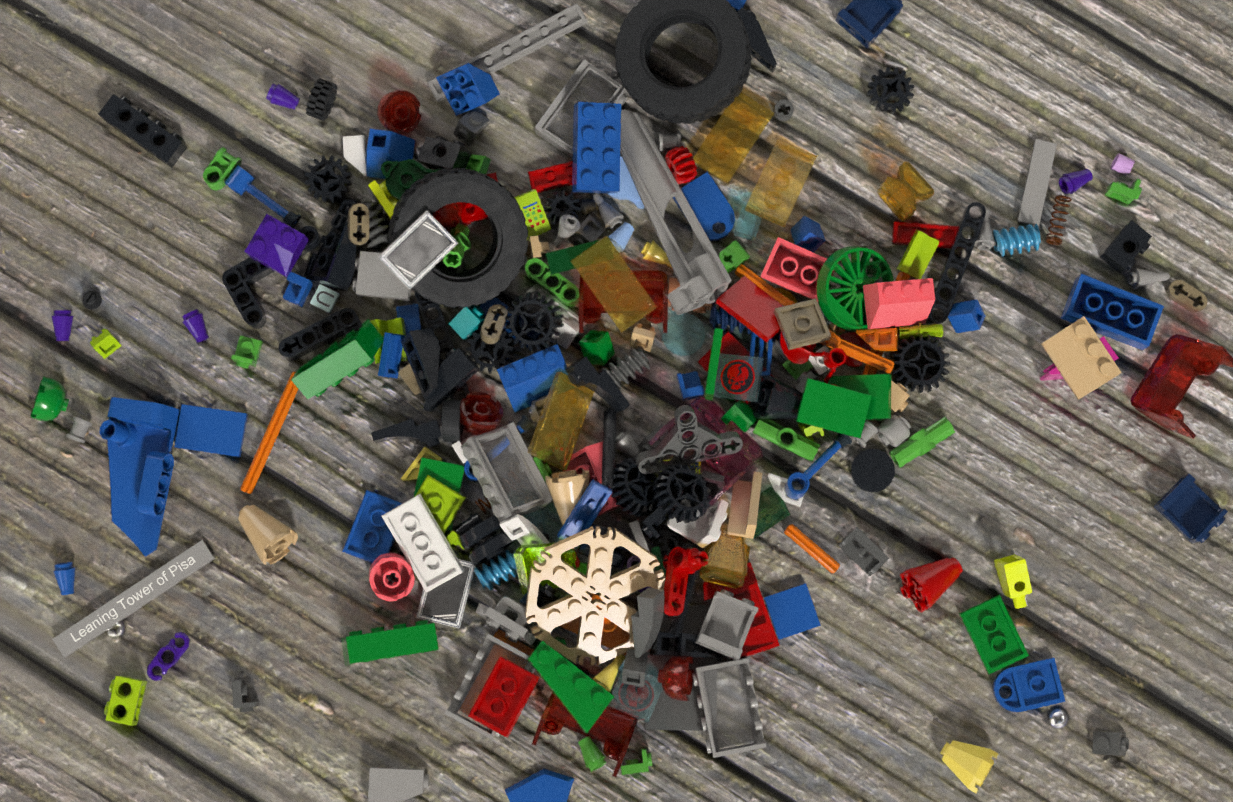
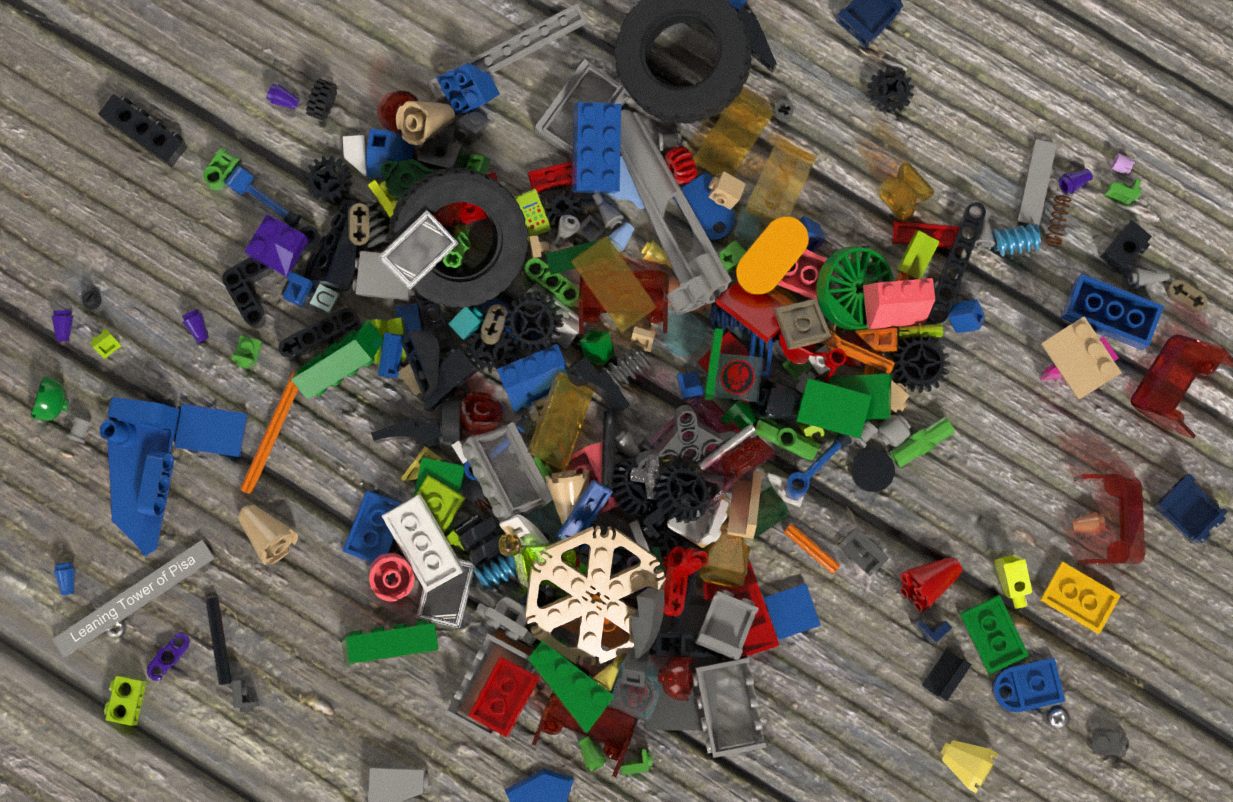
(218, 641): none -> black axle
(423, 120): none -> tan cone
(509, 544): none -> clear yellow tile
(647, 475): none -> clear tile
(726, 190): none -> tan brick
(730, 444): none -> light grey bar
(747, 456): none -> clear red bracket
(772, 255): none -> light orange tile
(935, 633): none -> dark blue panel
(946, 675): none -> black panel
(1080, 597): none -> yellow plate
(1089, 523): none -> nougat cone
(1131, 547): none -> clear red windscreen

